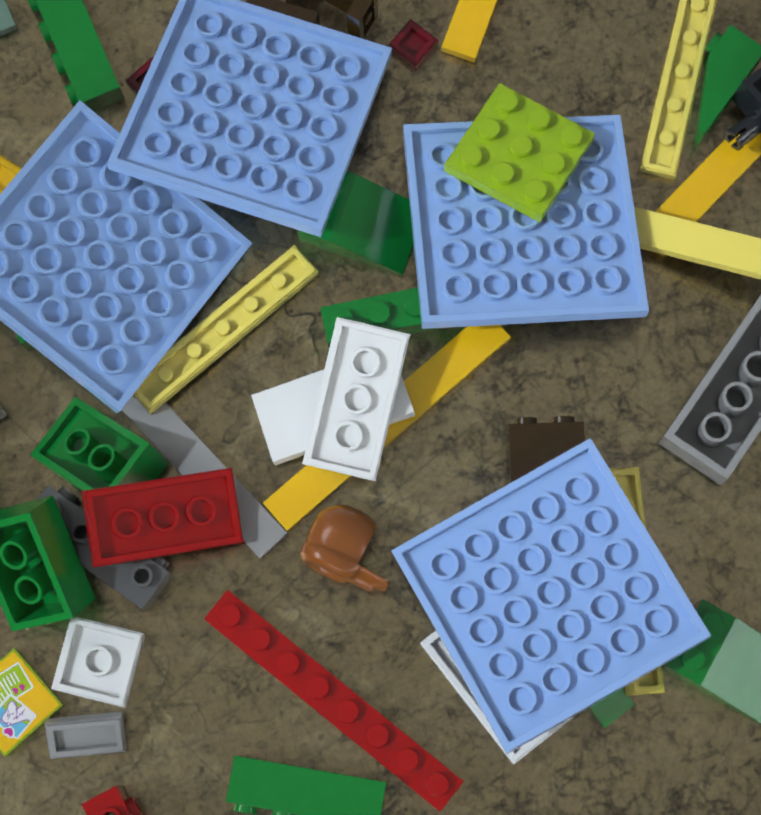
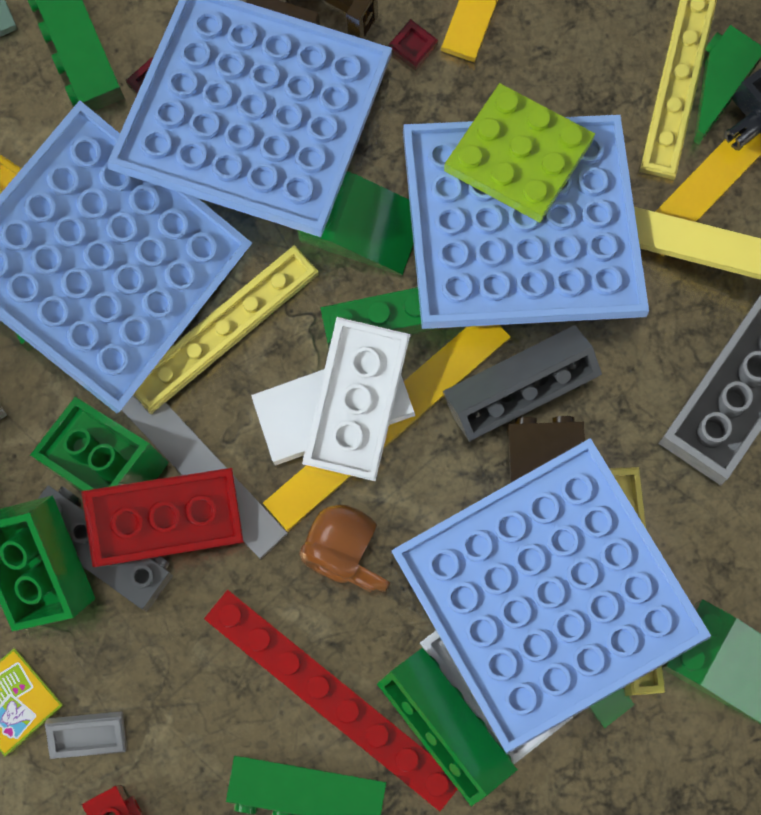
(98, 661): white tile -> none
(447, 726): none -> green brick
(522, 382): none -> dark grey brick

